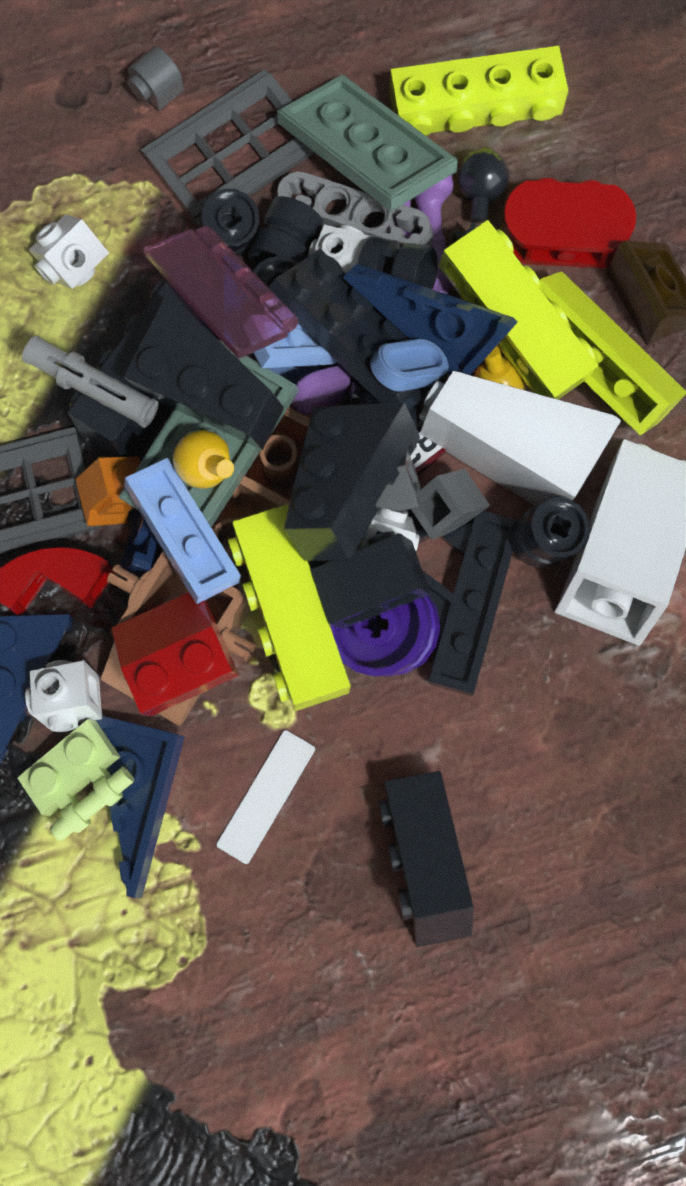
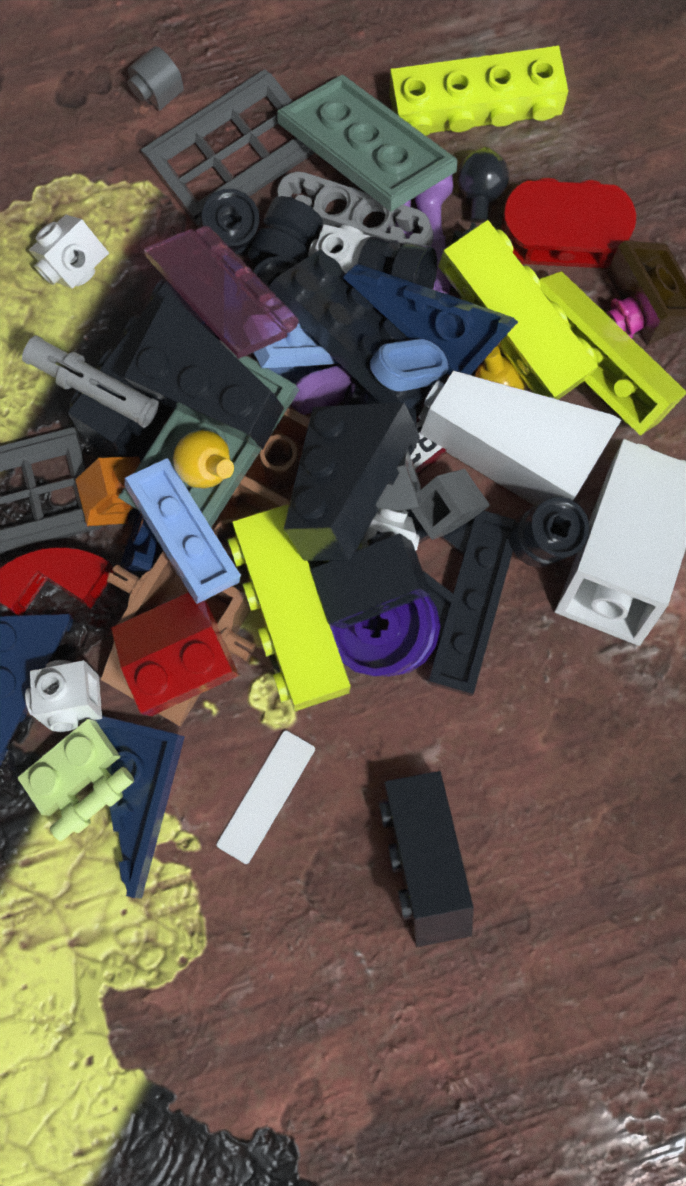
(627, 315): none -> dark pink plate

